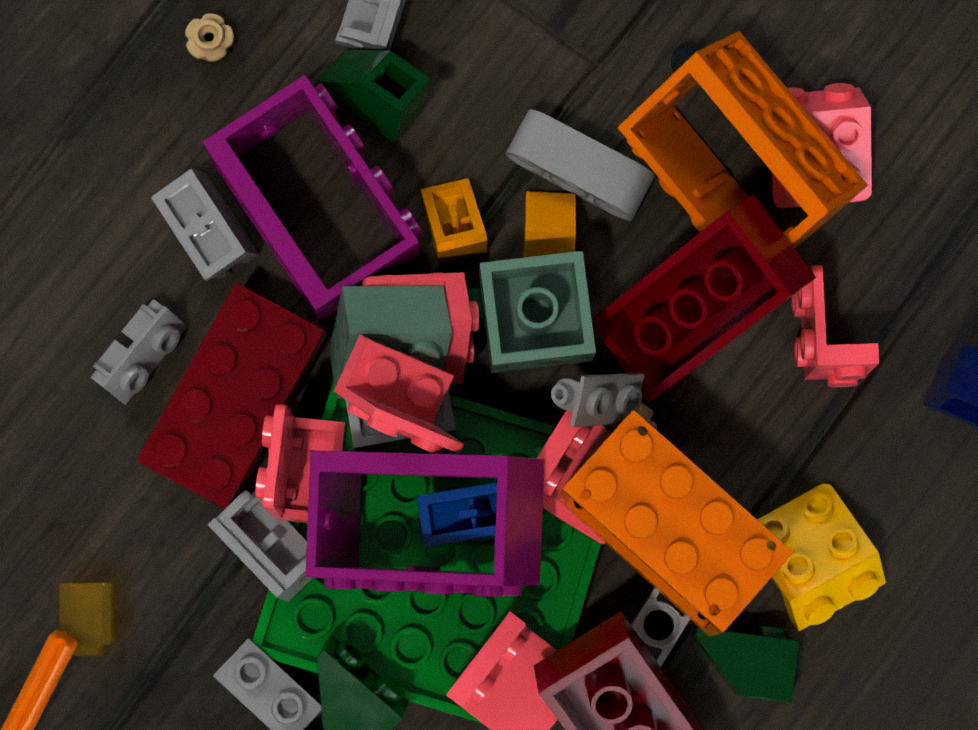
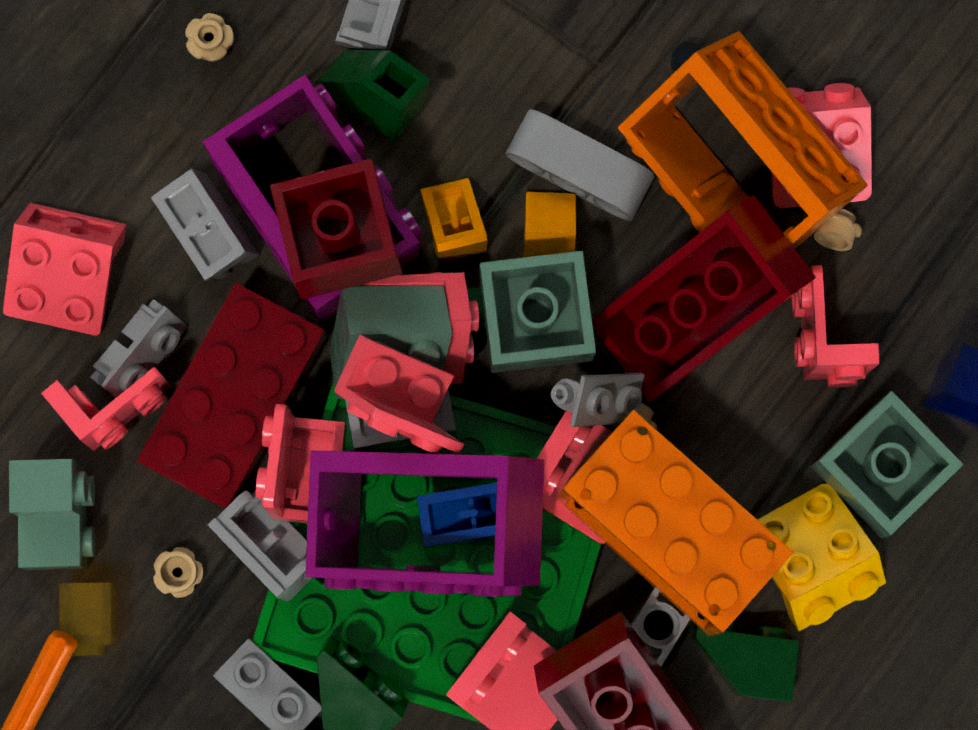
(52, 513): none -> sand green brick
(61, 268): none -> coral bracket
(107, 426): none -> coral bracket
(178, 558): none -> tan plate
(336, 229): none -> dark red brick
(839, 231): none -> tan plate
(887, 465): none -> sand green brick

